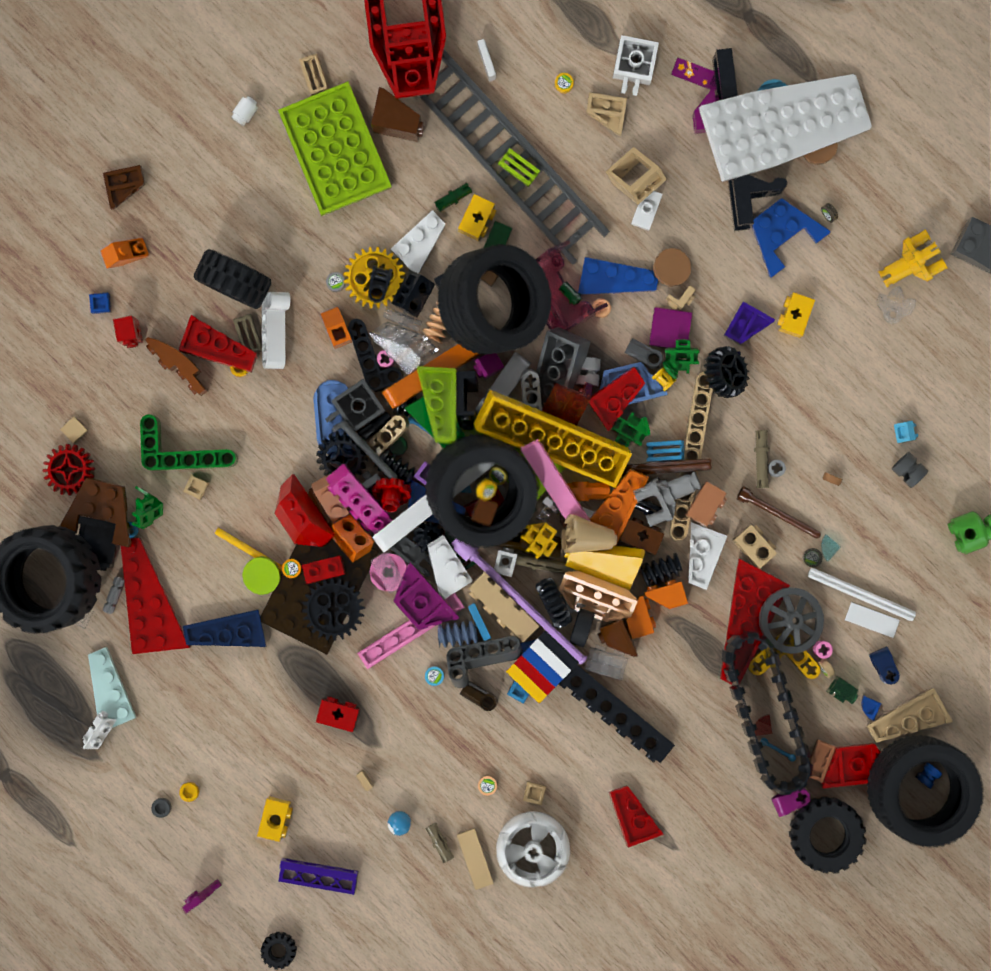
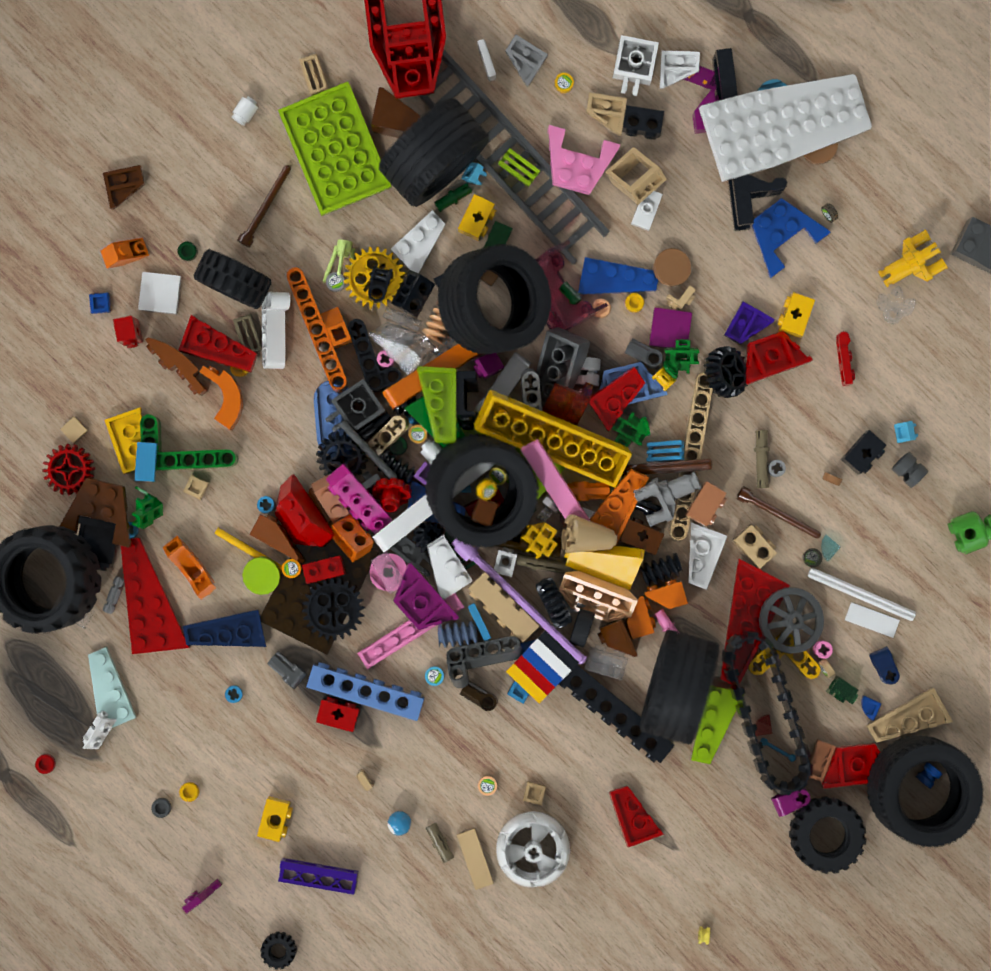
(45, 763): none -> red tile
(125, 434): none -> yellow wing
(146, 462): none -> dark azure tile
(159, 293): none -> white tile
(187, 251): none -> dark green tile
(190, 566): none -> orange arch
(228, 697): none -> dark azure bush
(232, 397): none -> orange arch
(247, 236): none -> reddish brown piece
(262, 509): none -> dark azure bush
(273, 534): none -> dark orange slope
(290, 672): none -> dark grey piece
(313, 321): none -> orange beam
(317, 682): none -> medium blue brick
(344, 249): none -> yellowish green plant
(418, 433): none -> tile
(430, 450): none -> white brick
(433, 152): none -> black tyre
(447, 344): none -> clear tile
(473, 172): none -> medium azure tile
(525, 58): none -> light grey wing
(574, 169): none -> bright pink wing
(634, 302): none -> yellow tile
(643, 116): none -> black brick
(664, 621): none -> bright pink axle
(677, 66): none -> white wing
(679, 687): none -> black tyre
(703, 935): none -> light yellow bush
(714, 724): none -> lime wing
(773, 356): none -> red wing
(844, 358): none -> red hinge
(854, 458): none -> black brick

